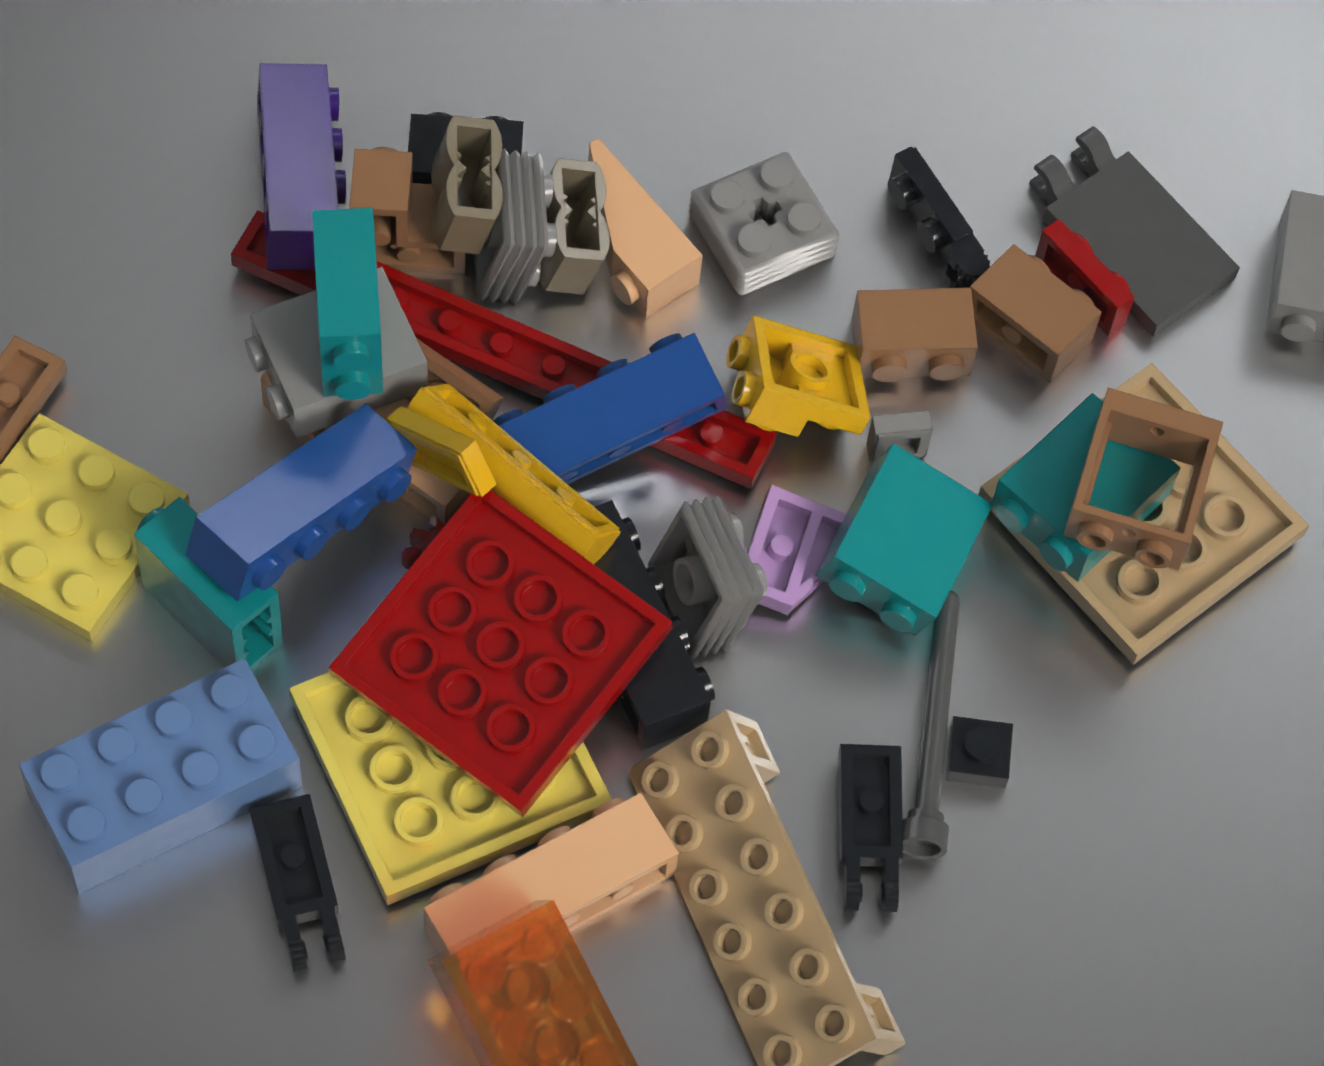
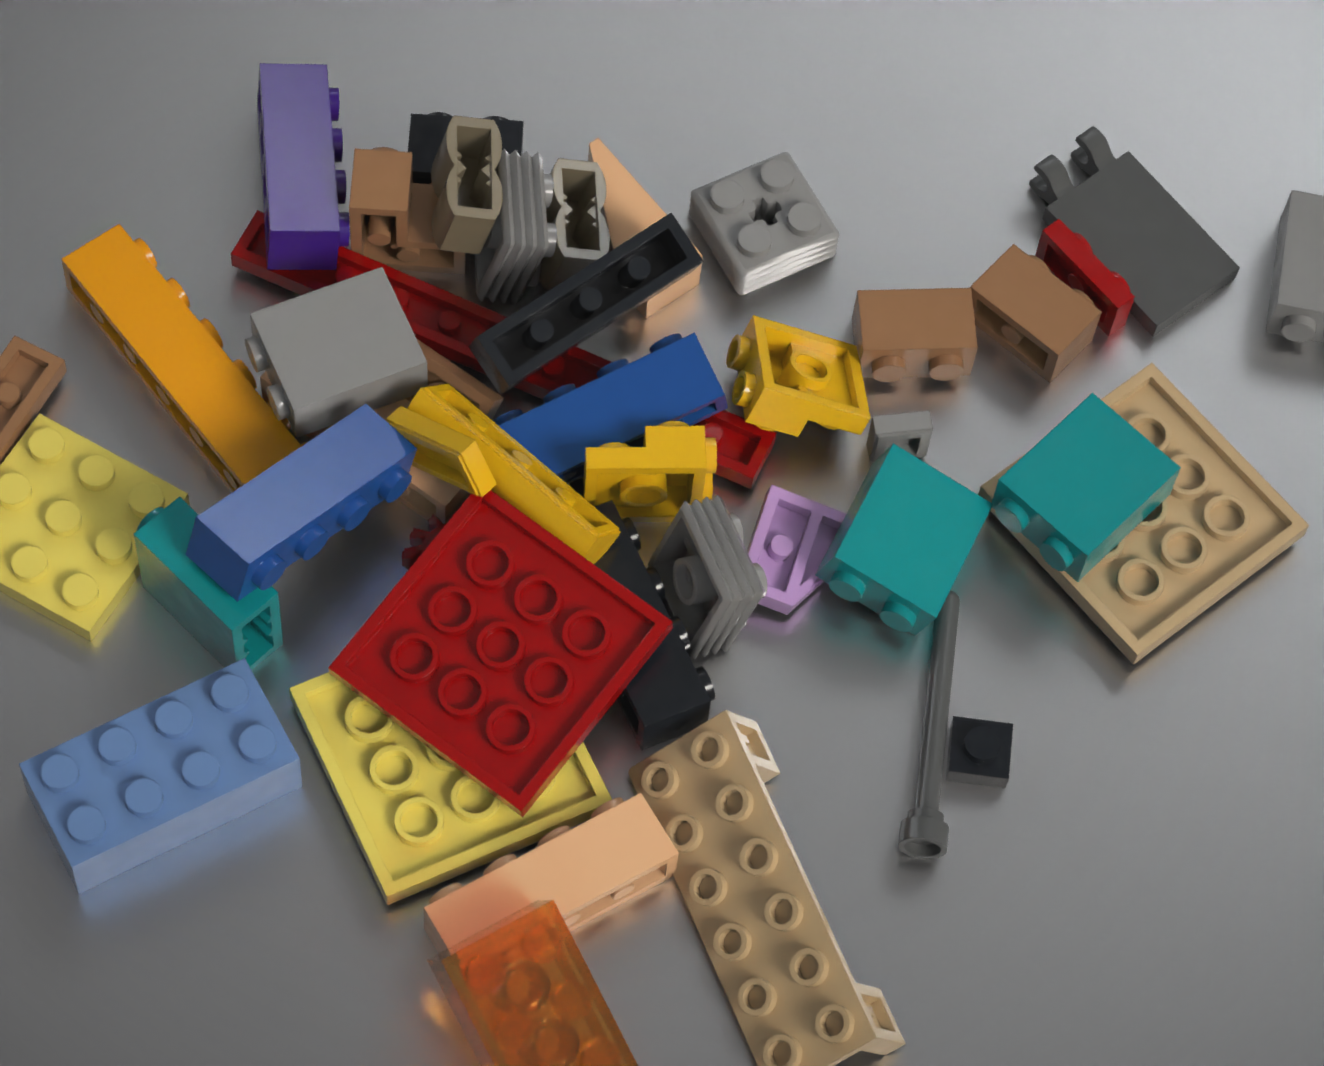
(177, 356): none -> light orange brick
(297, 874): black hinge -> none
(348, 302): teal brick -> none
(585, 303): none -> black brick
(655, 478): none -> yellow plate
(870, 820): black hinge -> none
(937, 218): black hinge -> none
(1159, 431): medium nougat window -> none

